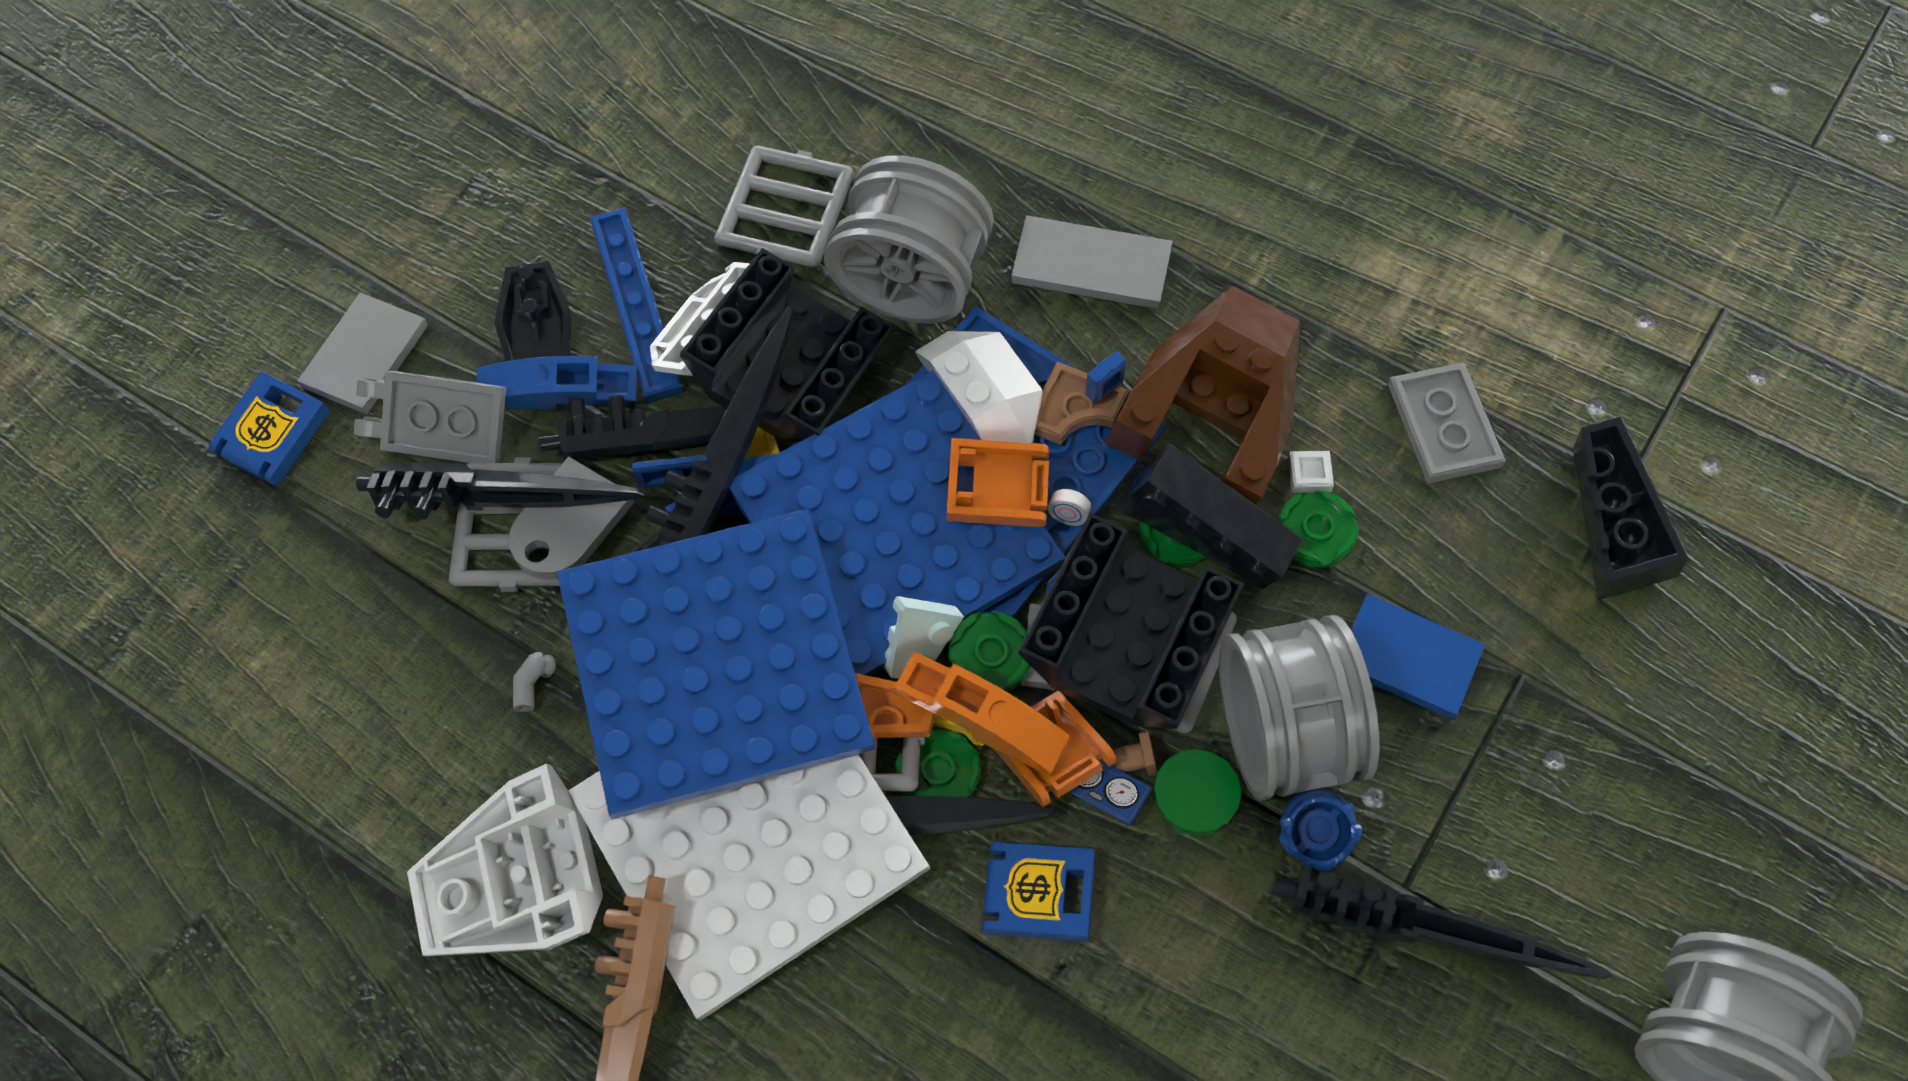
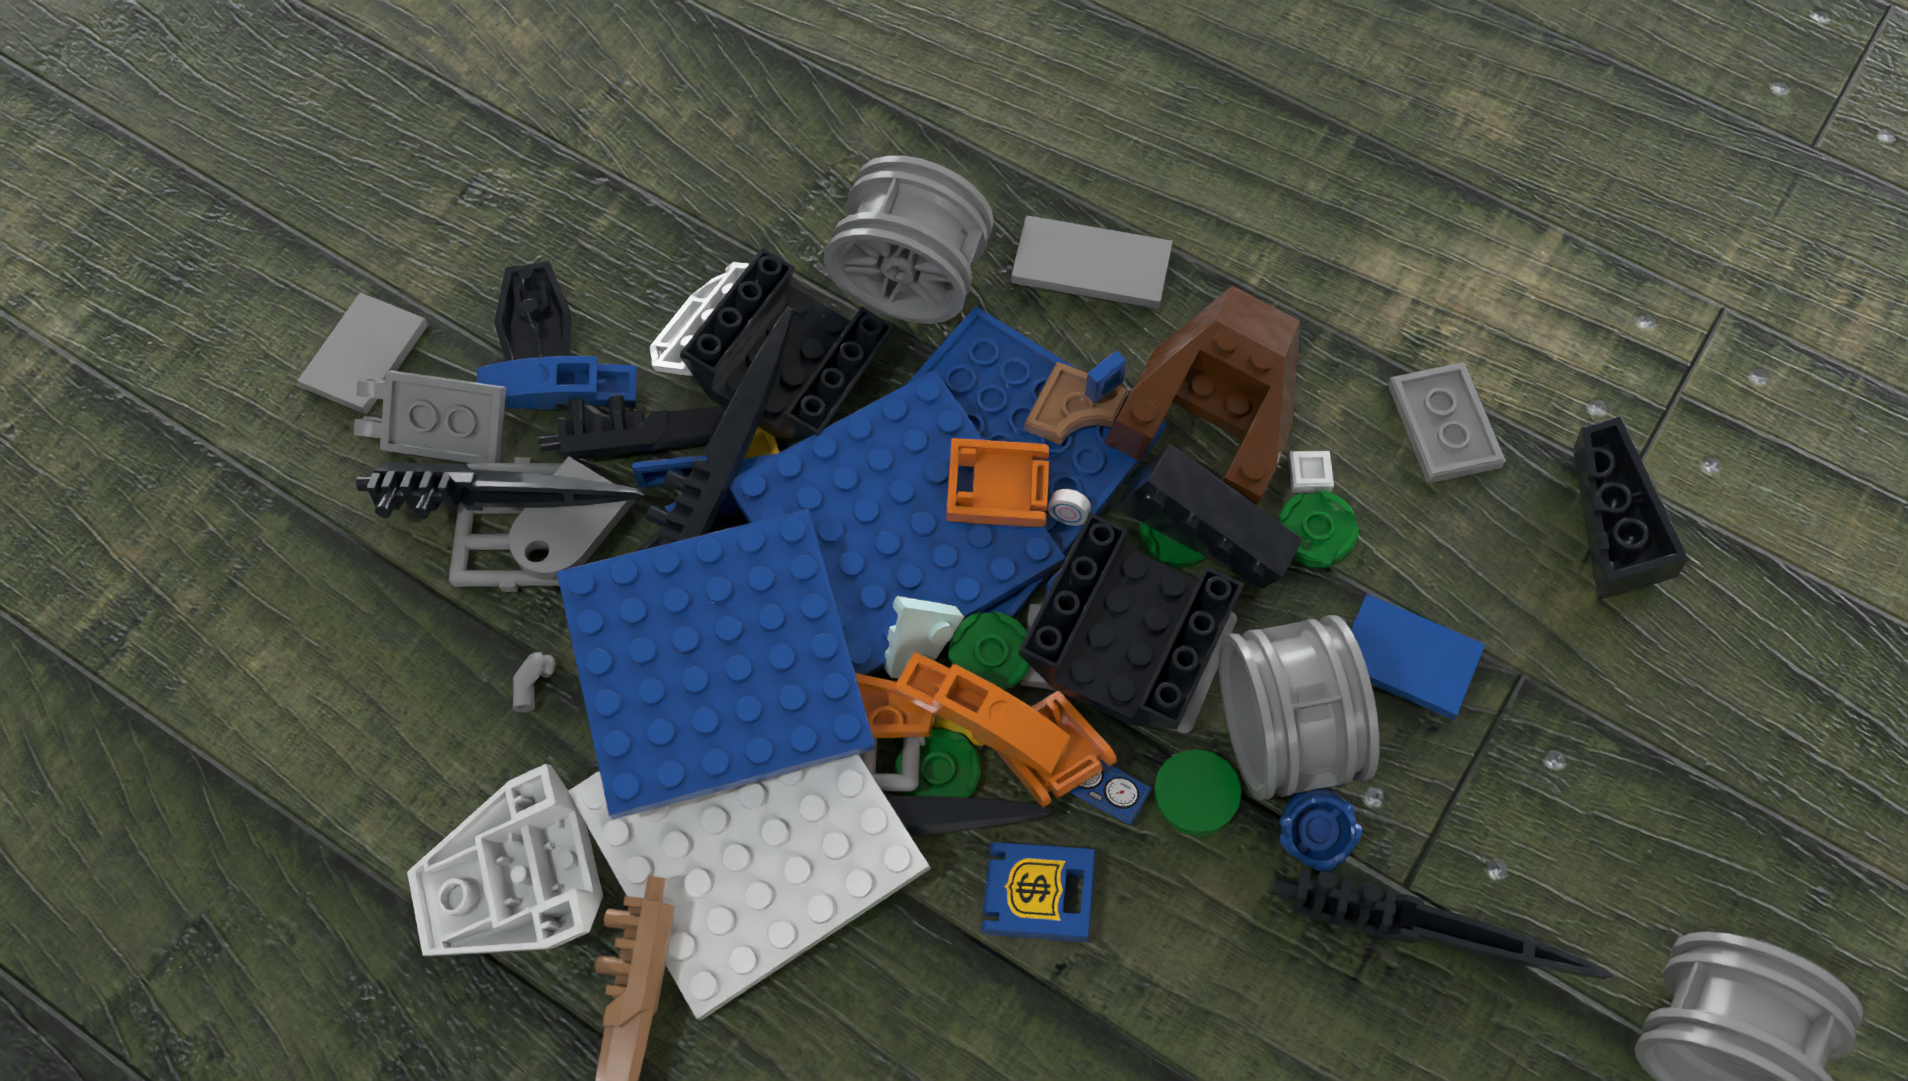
(265, 433): blue container -> none
(633, 300): blue tile -> none
(749, 181): light grey bar -> none
(986, 383): white wedge -> none
(1137, 756): medium nougat piece -> none

